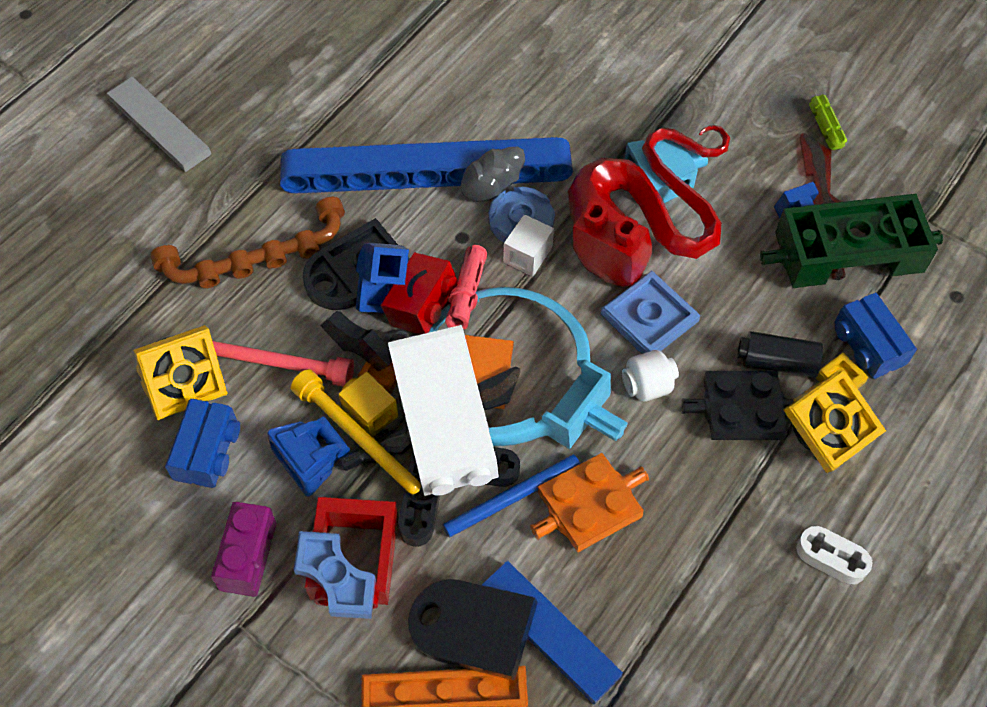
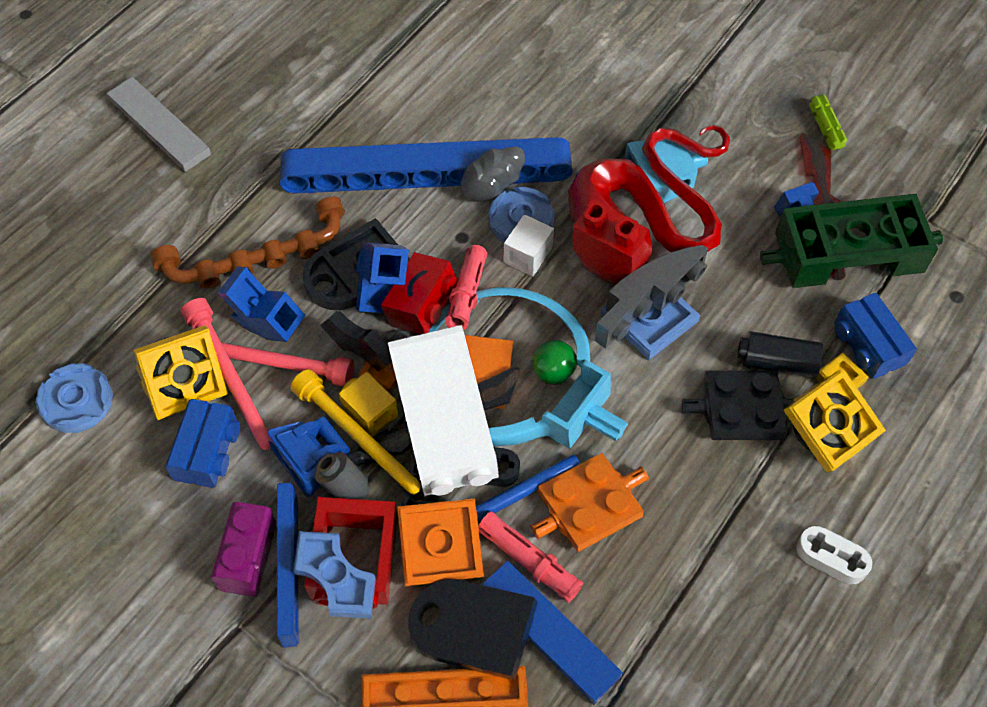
(74, 398): none -> medium blue tile
(199, 313): none -> coral piece
(258, 310): none -> blue brick
(286, 578): none -> blue tile
(342, 477): none -> dark grey brick
(439, 542): none -> orange tile
(541, 566): none -> coral pin
(554, 362): none -> green piece
(648, 286): none -> dark grey slope
(649, 375): white head -> none

